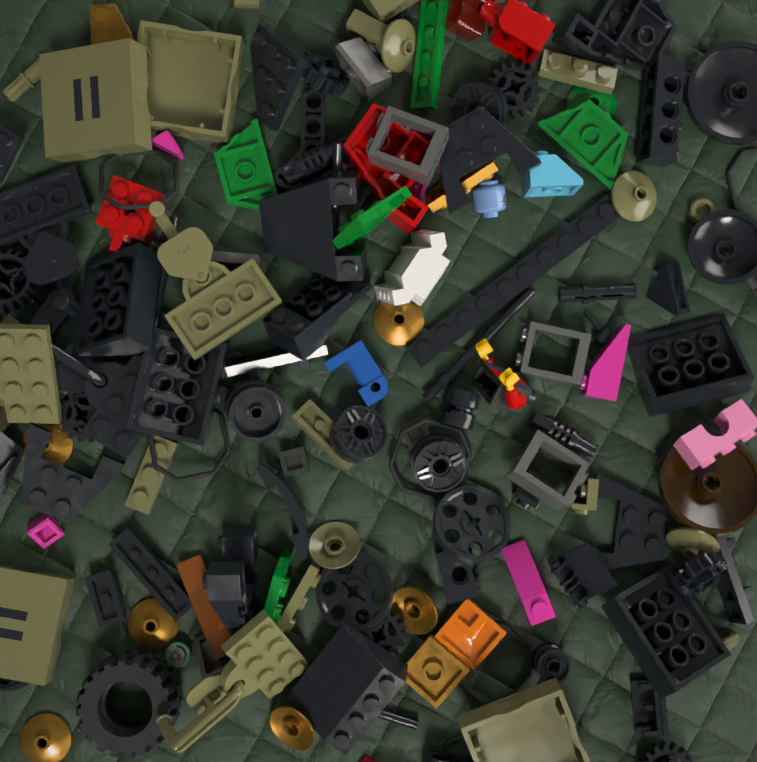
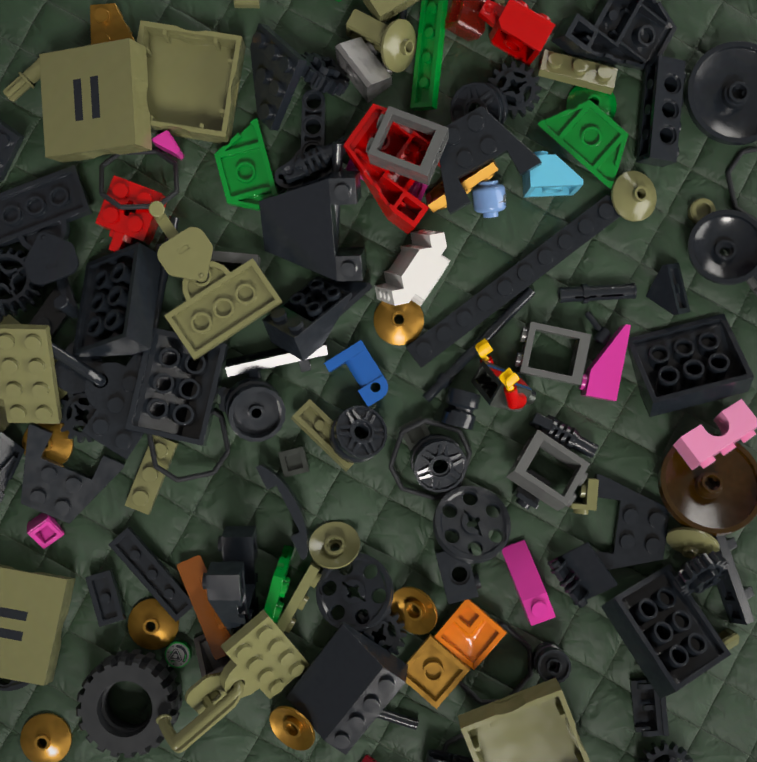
(366, 221): green wing -> none

